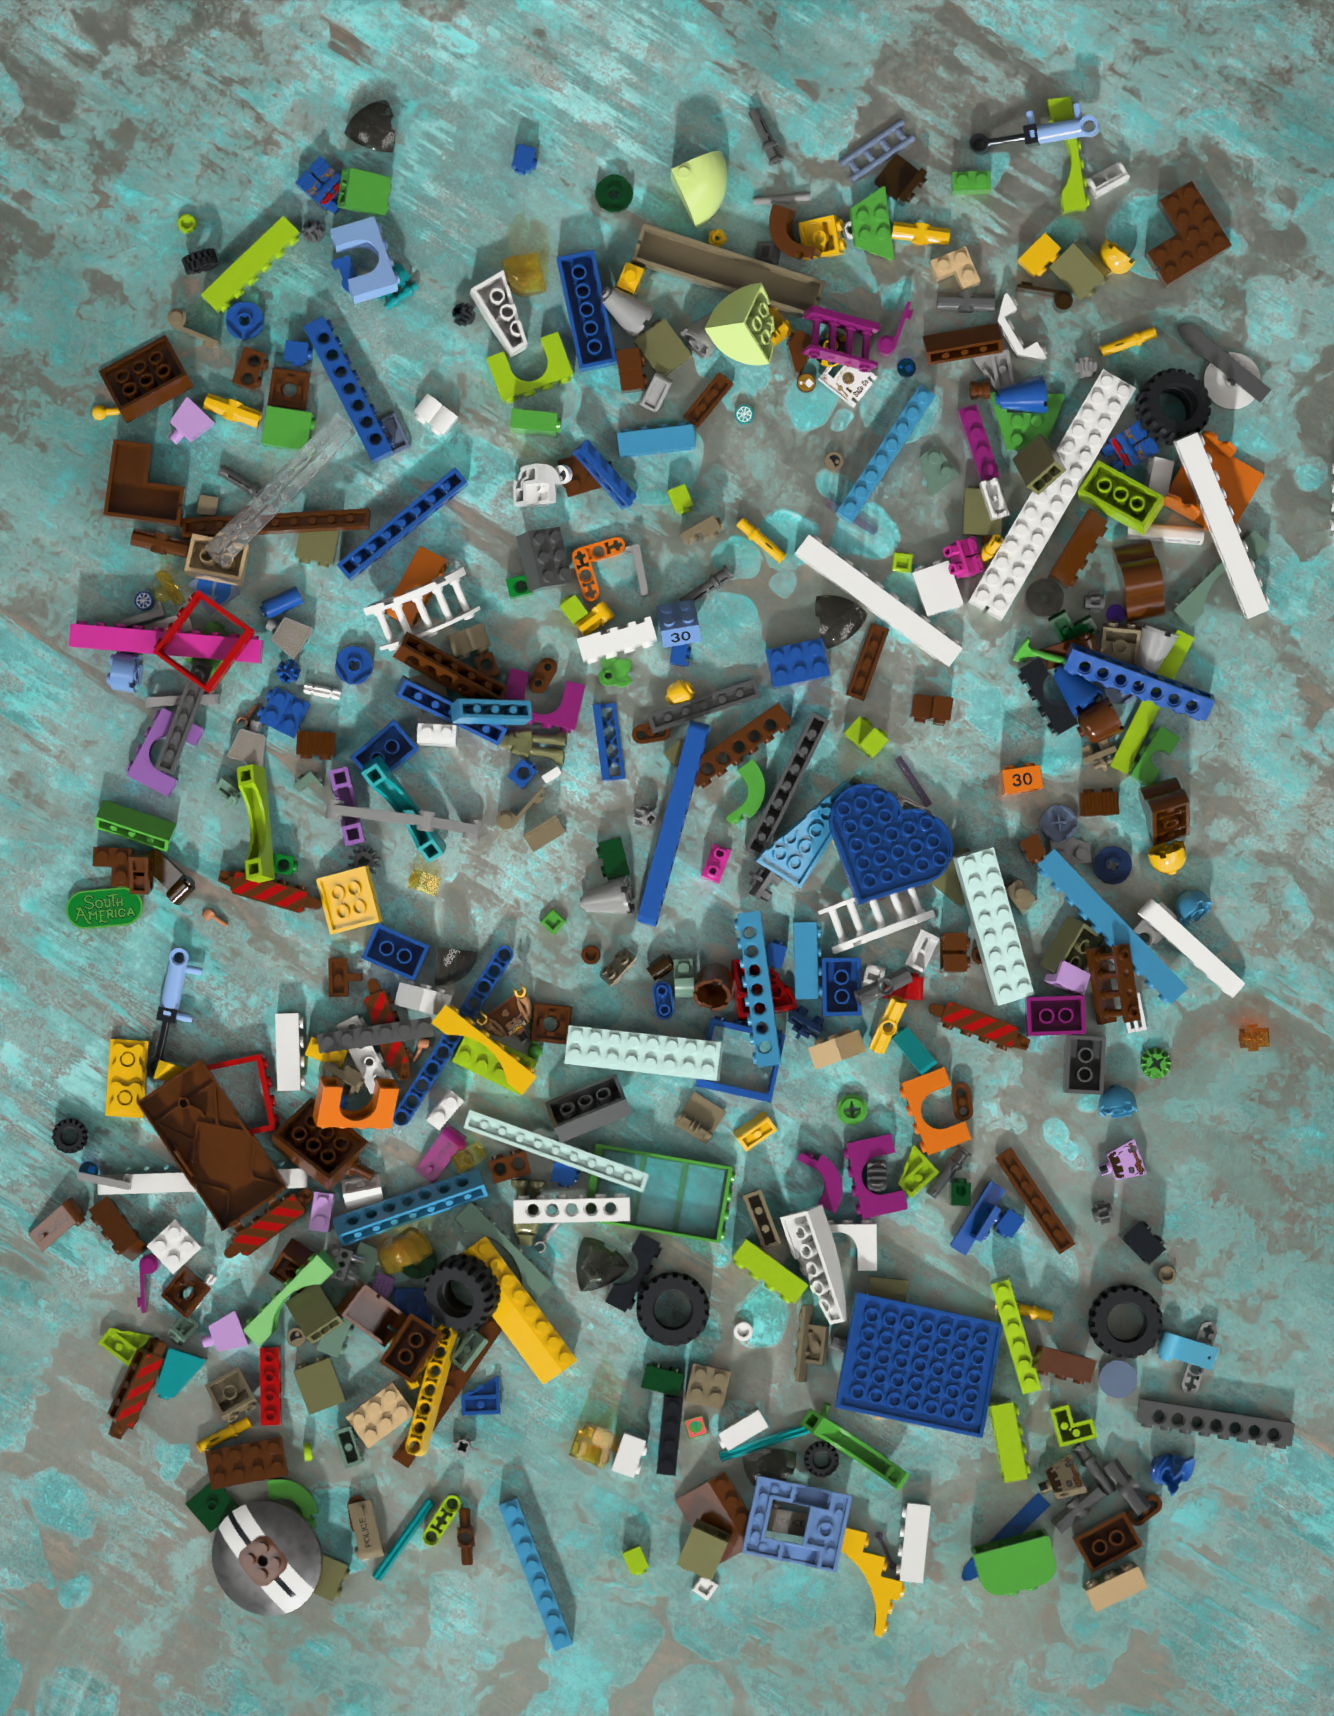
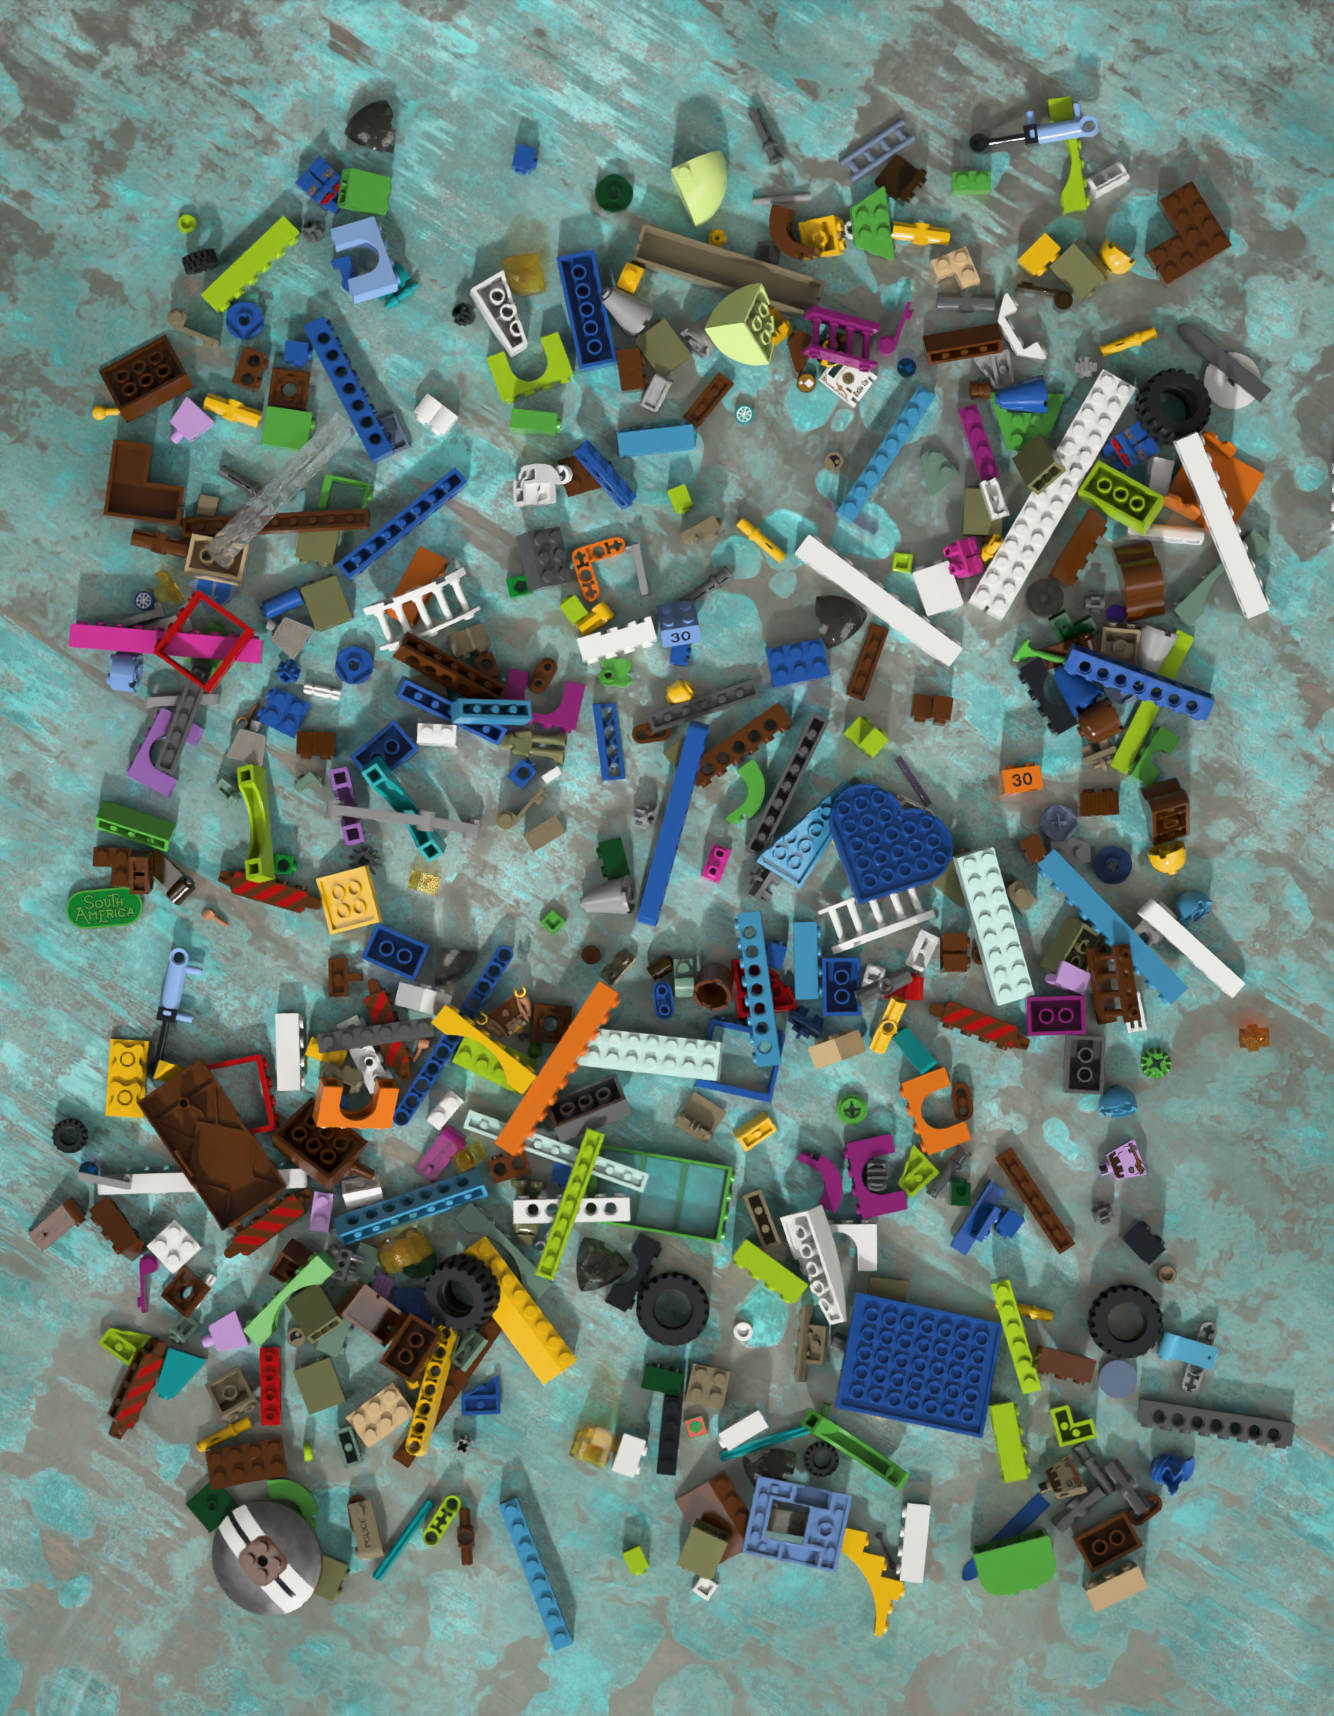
(326, 603): none -> olive brick
(327, 487): none -> bright green window
(557, 1069): none -> orange brick
(570, 1204): none -> lime tile

